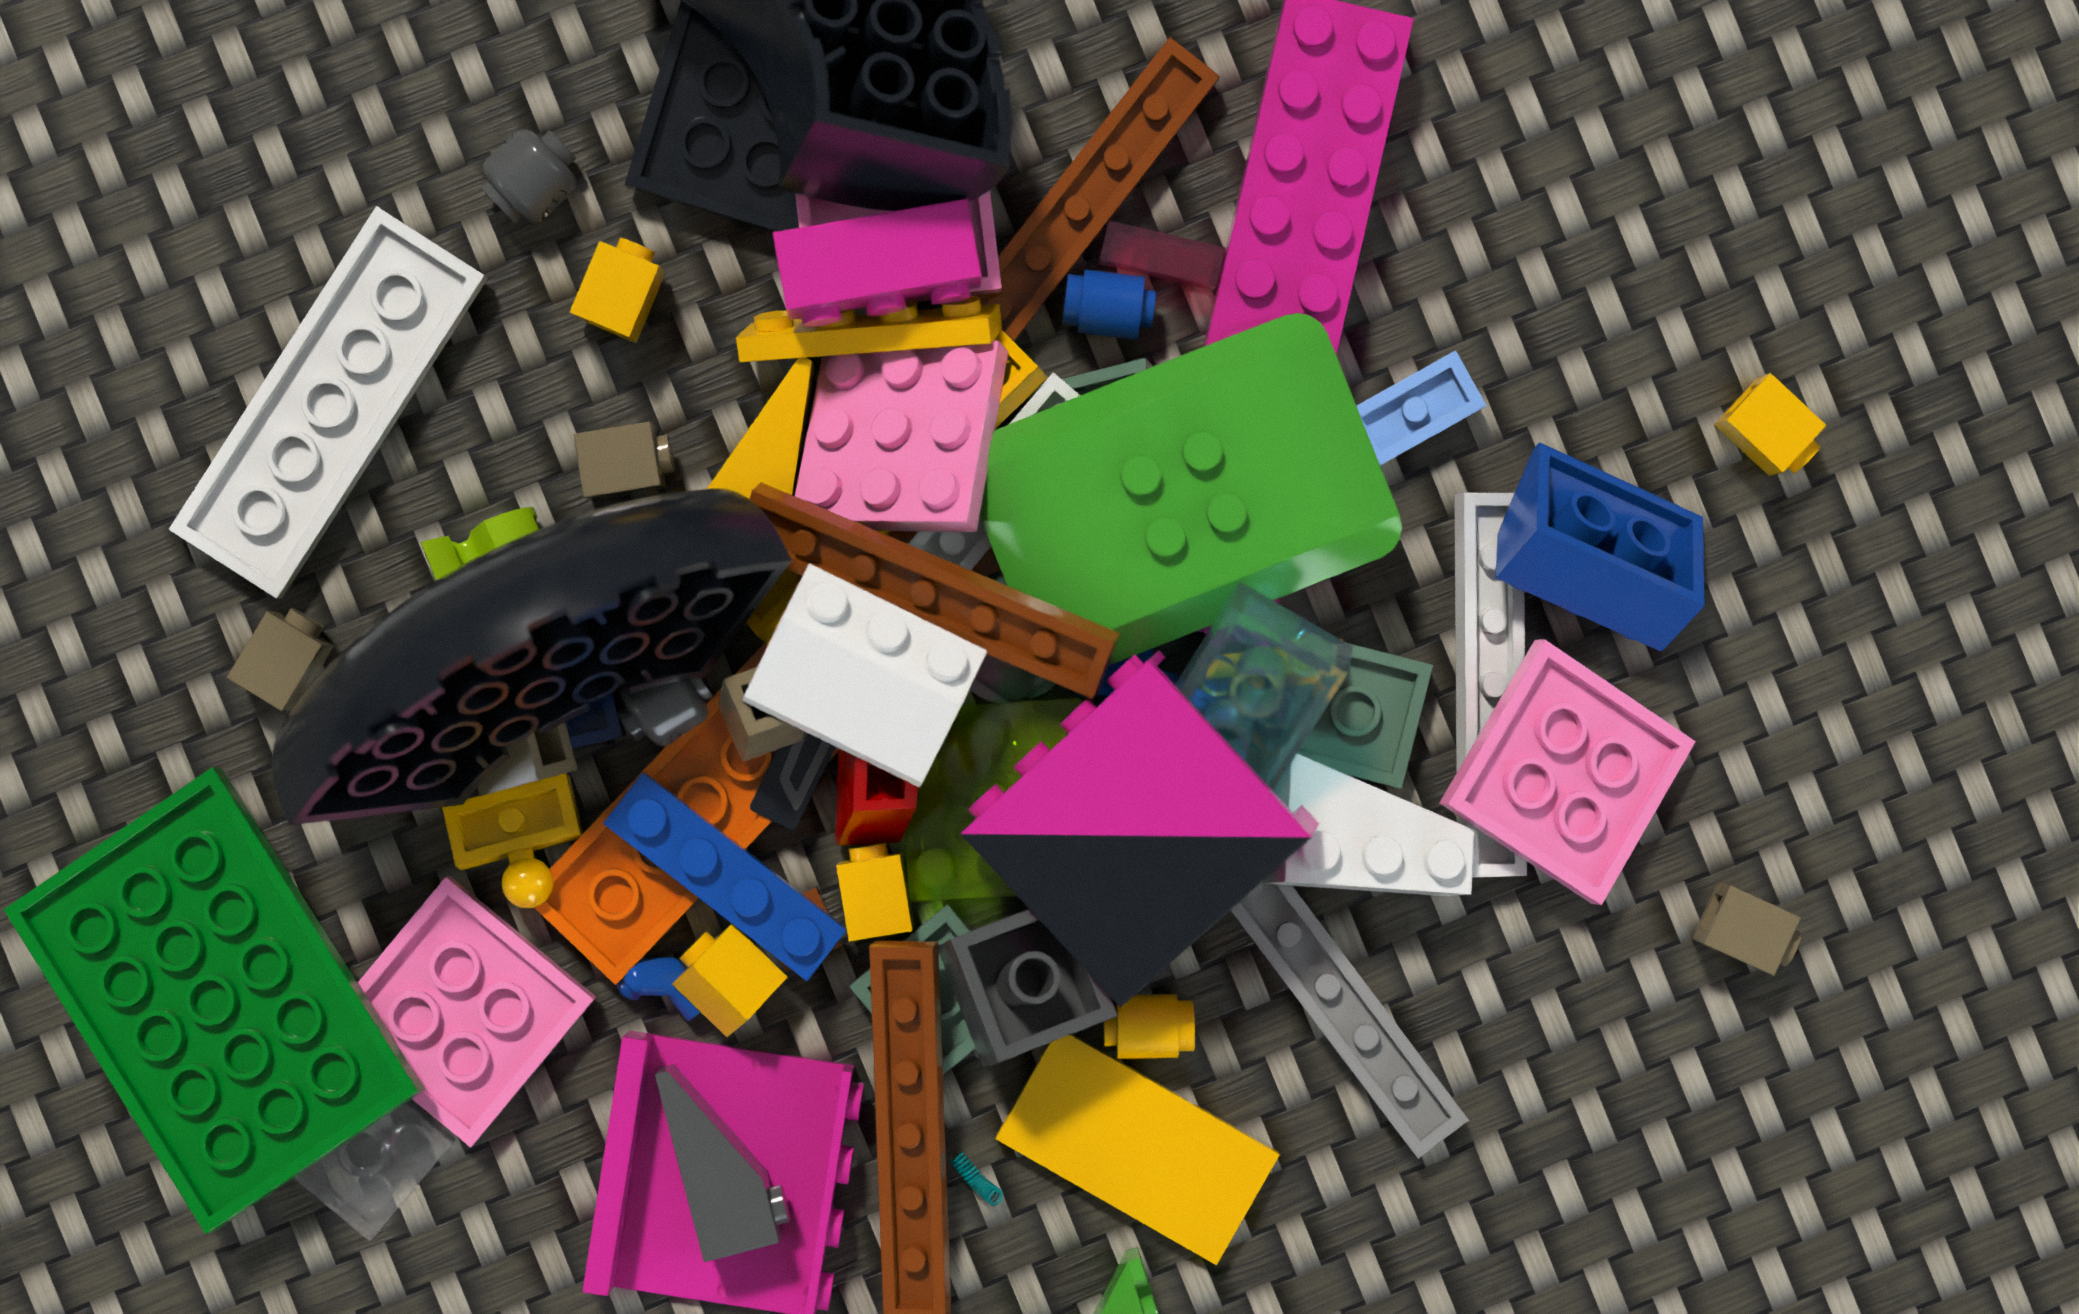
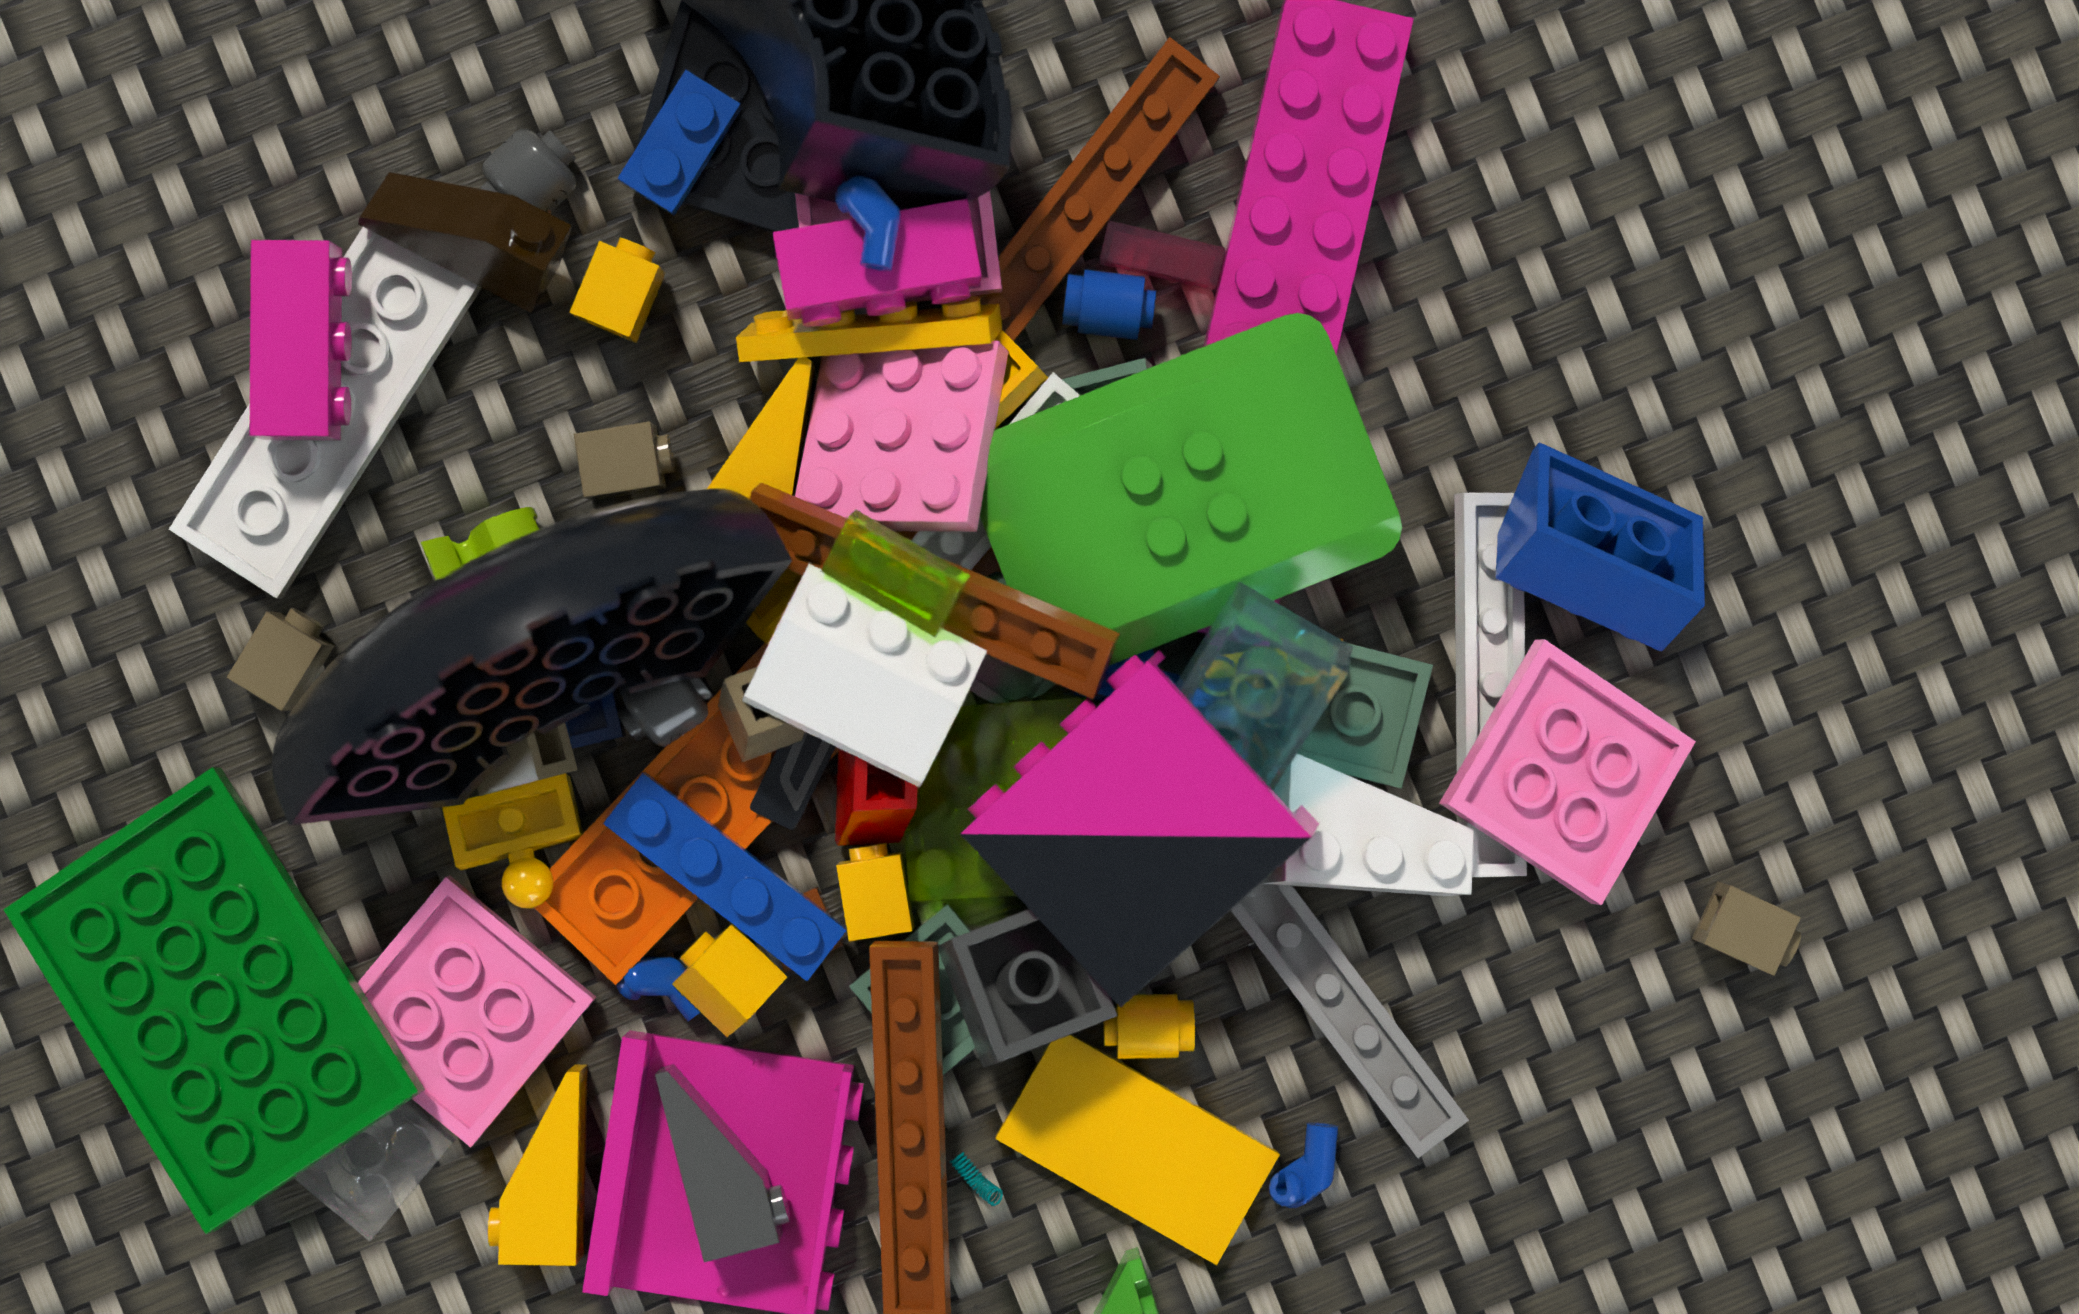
(298, 340): none -> dark pink brick
(472, 233): none -> dark brown slope
(545, 1199): none -> yellow slope
(680, 142): none -> blue plate
(876, 215): none -> blue arm
(895, 573): none -> clear neon green plate
(1311, 1172): none -> blue arm
(1419, 407): light blue plate -> none
(1772, 426): yellow brick -> none

